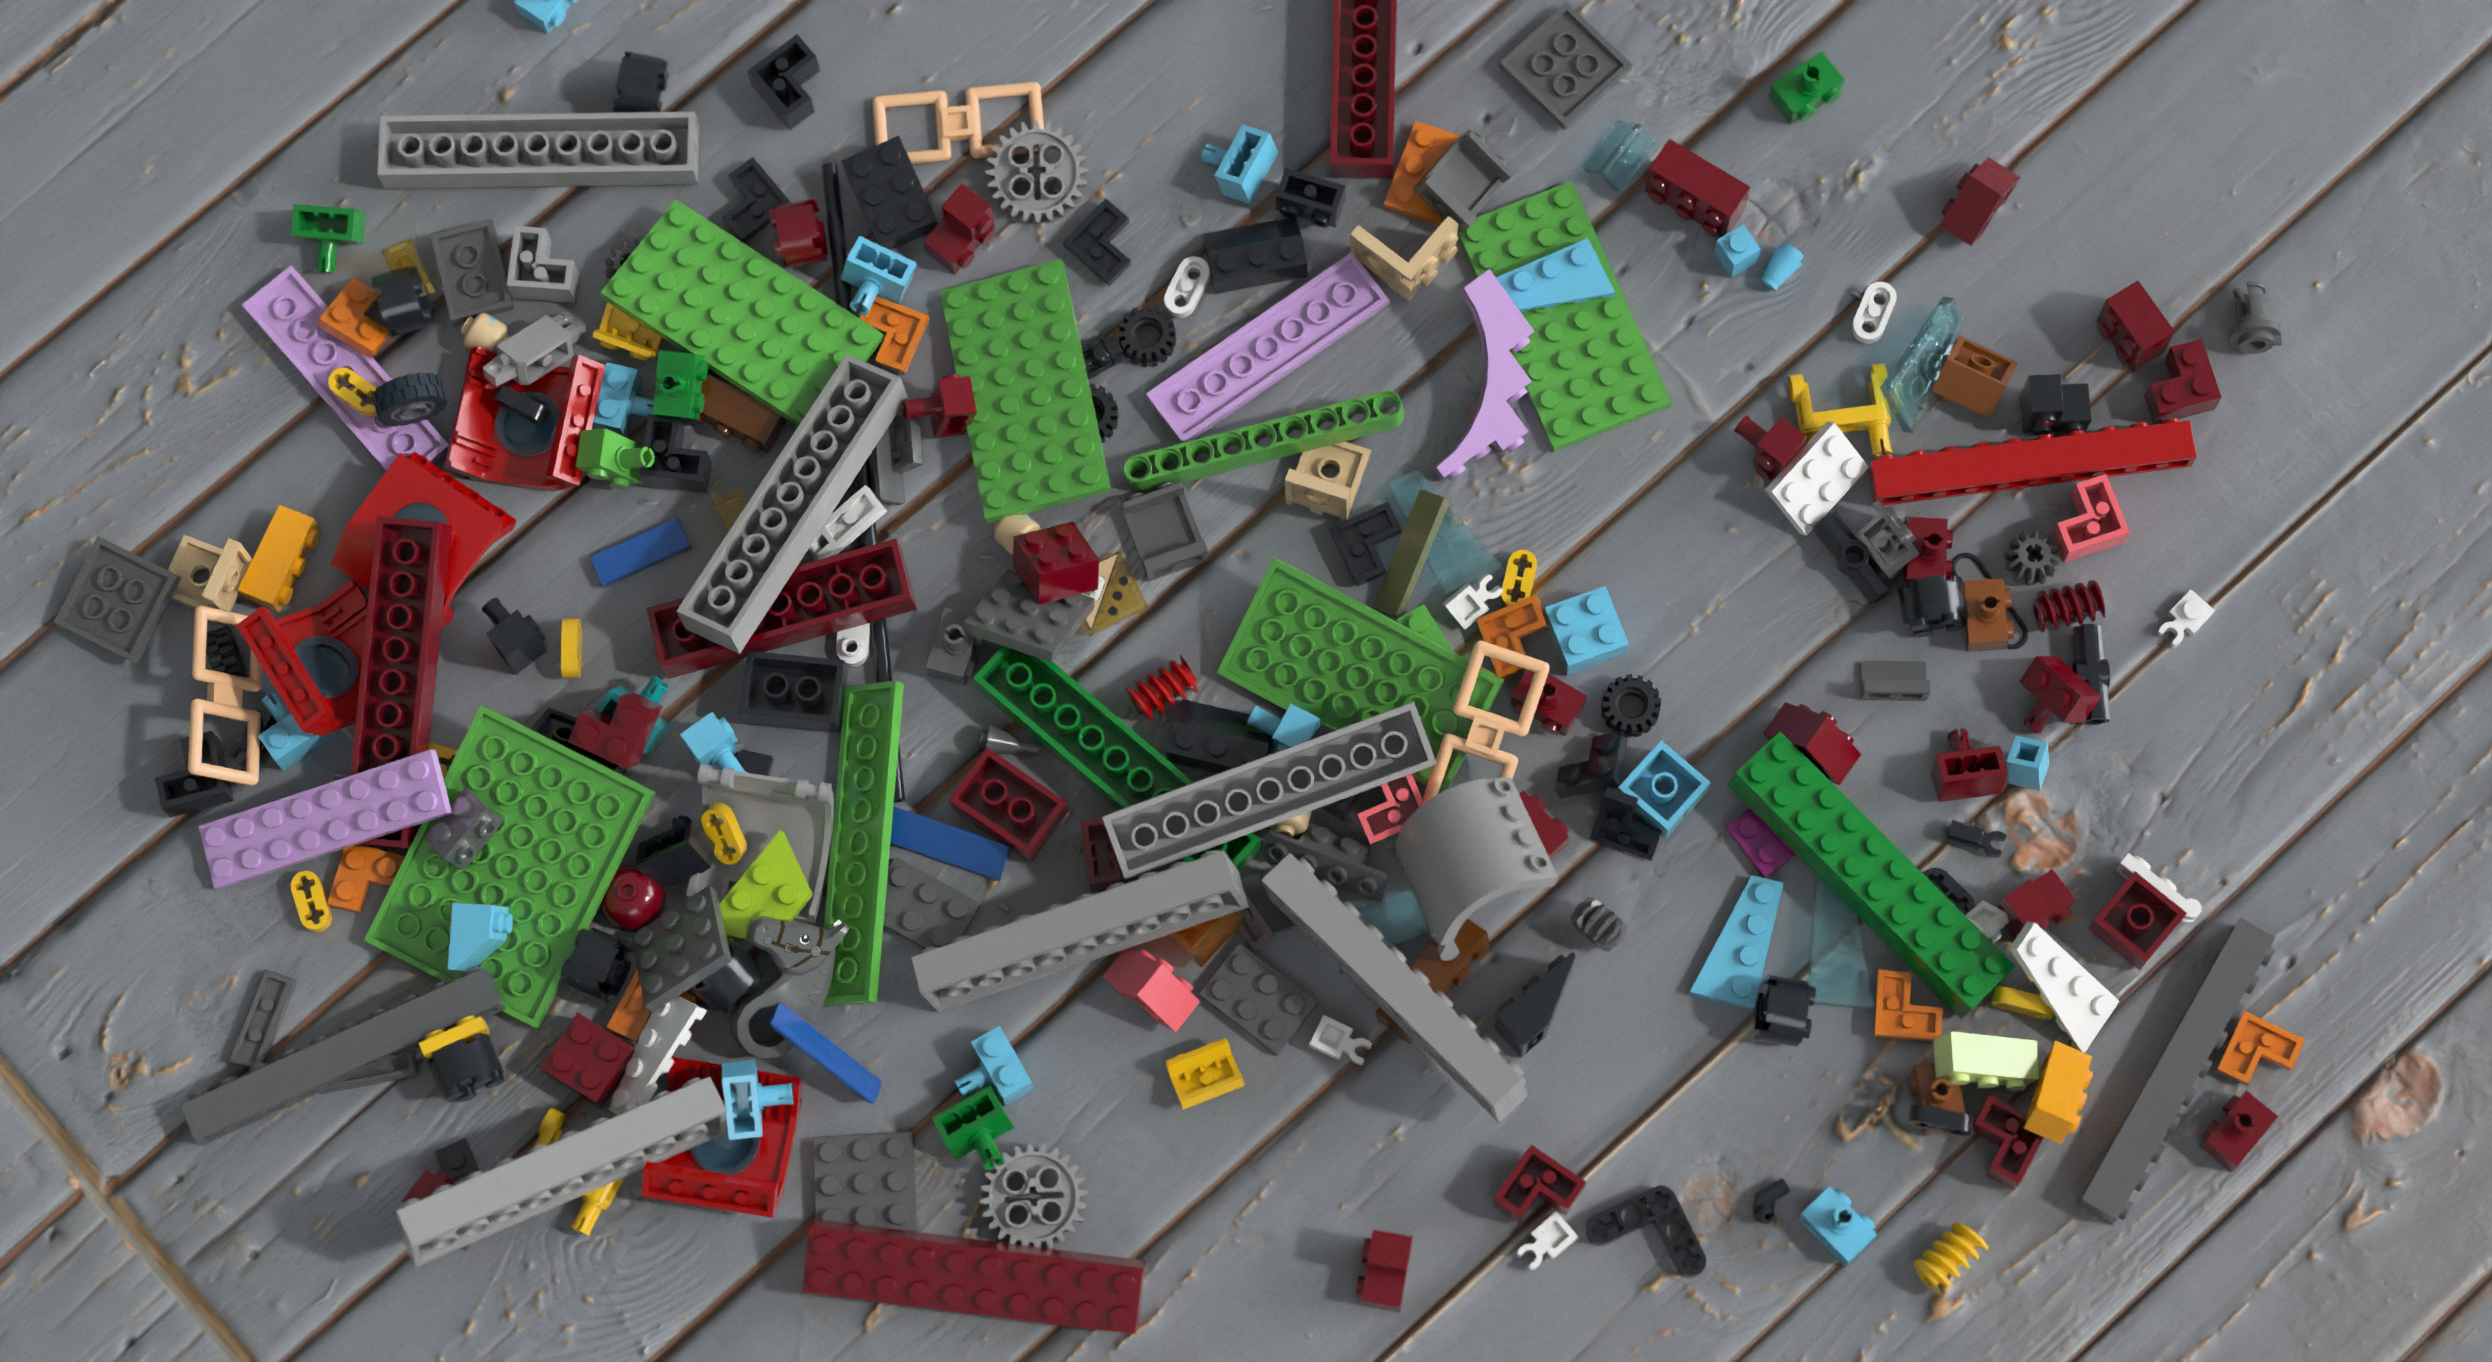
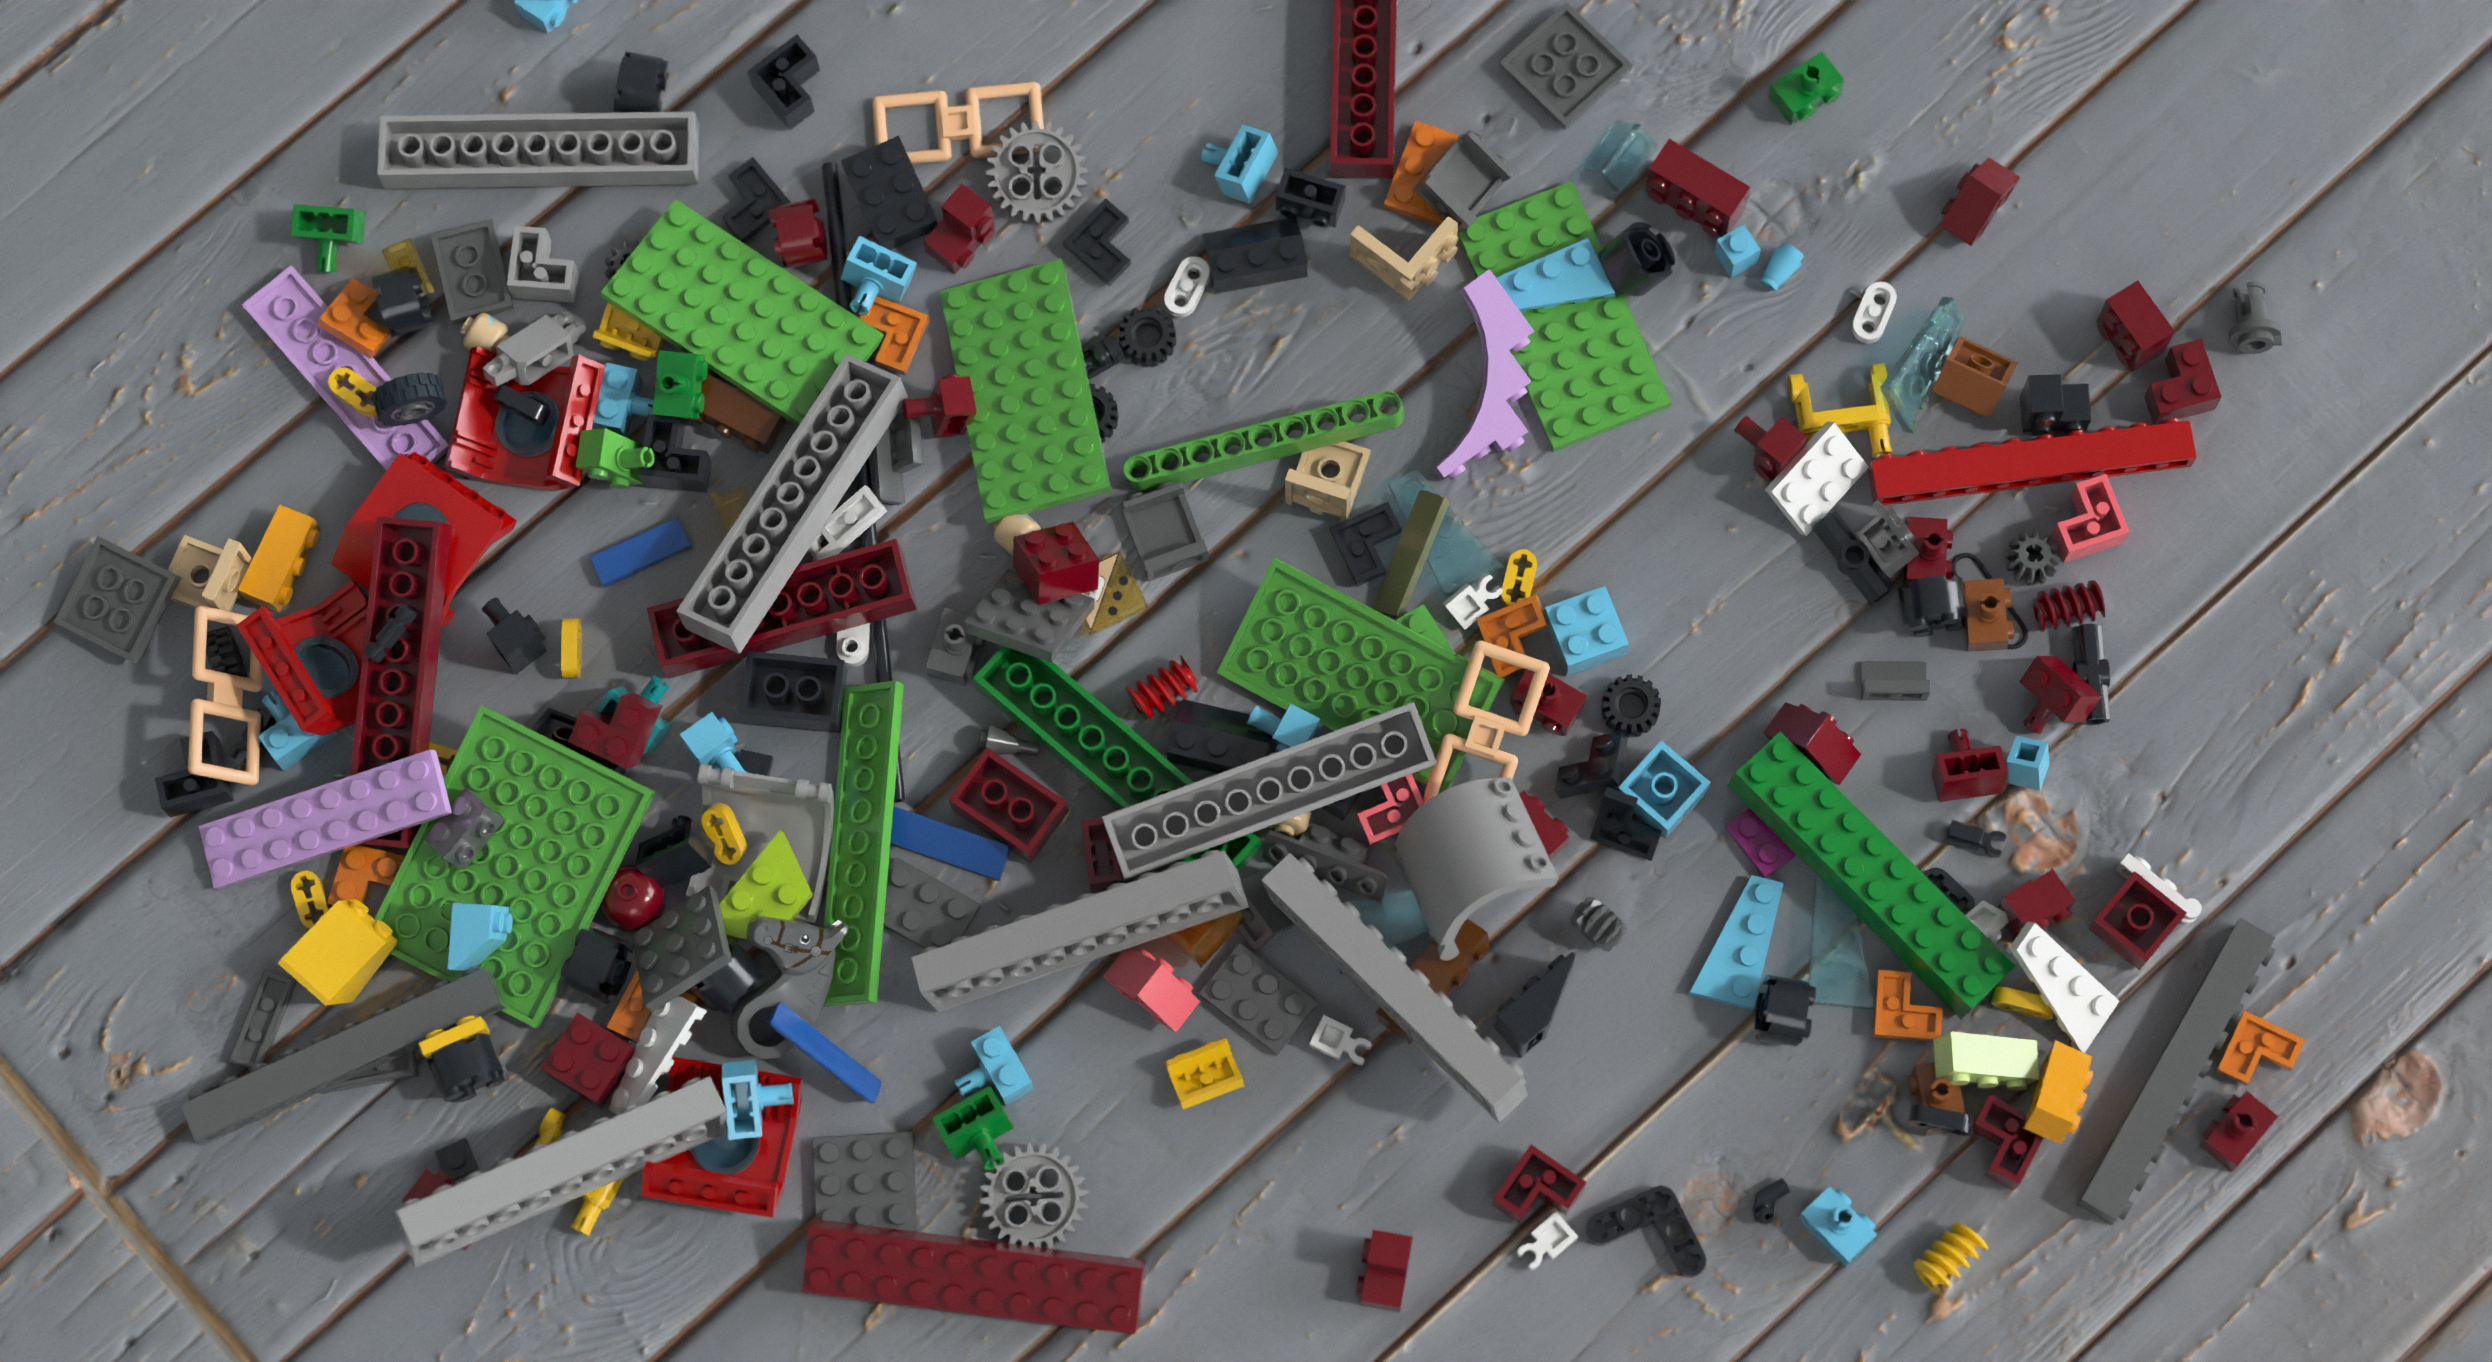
(340, 953): none -> yellow slope
(390, 633): none -> black axle
(1267, 349): lavender plate -> none
(1637, 260): none -> black brick
(2187, 616): white plate -> none

